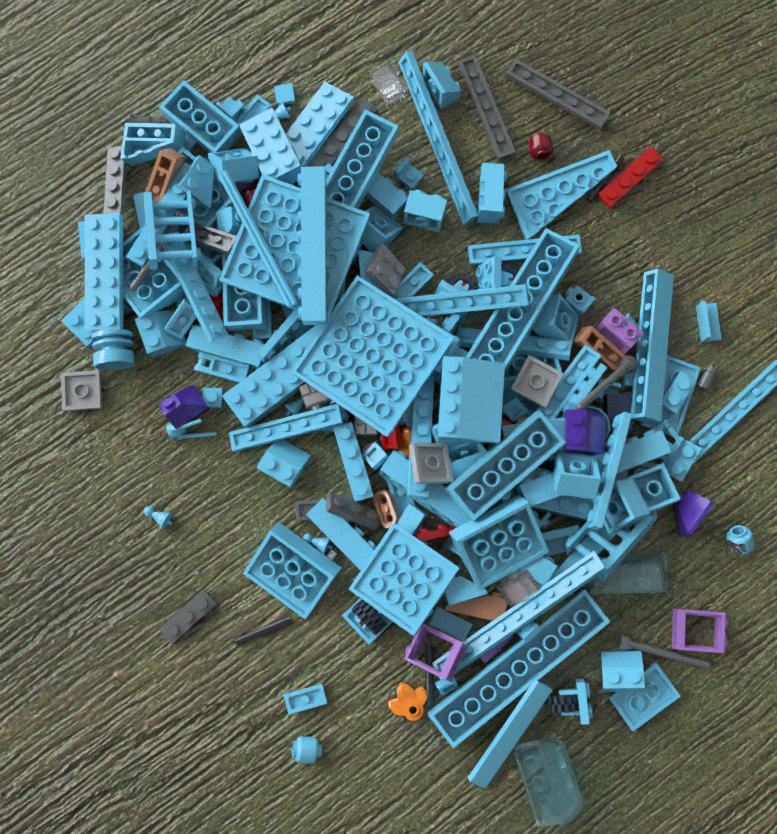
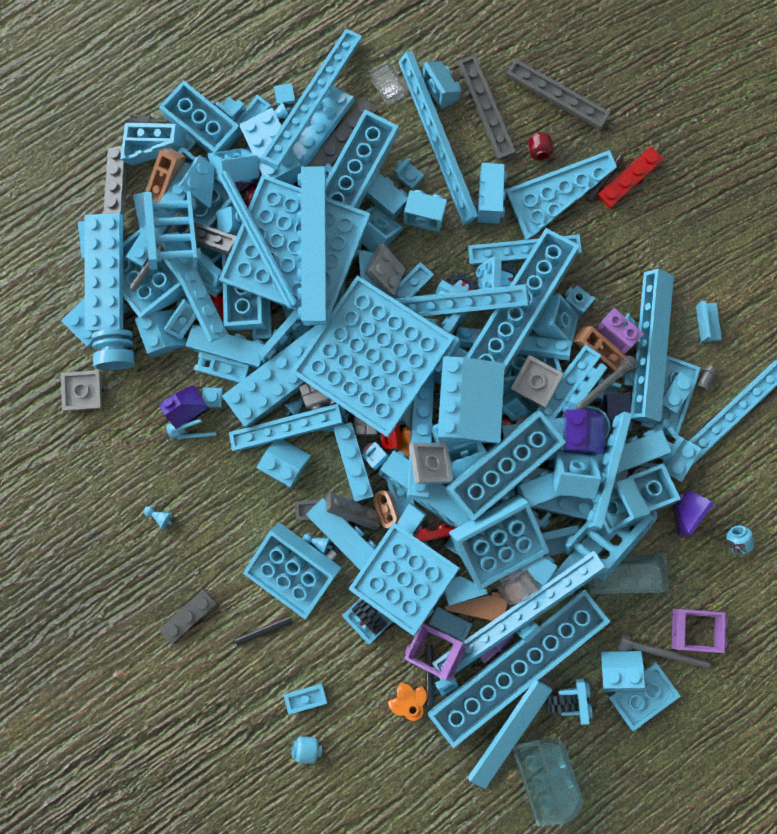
(310, 99): none -> medium azure plate

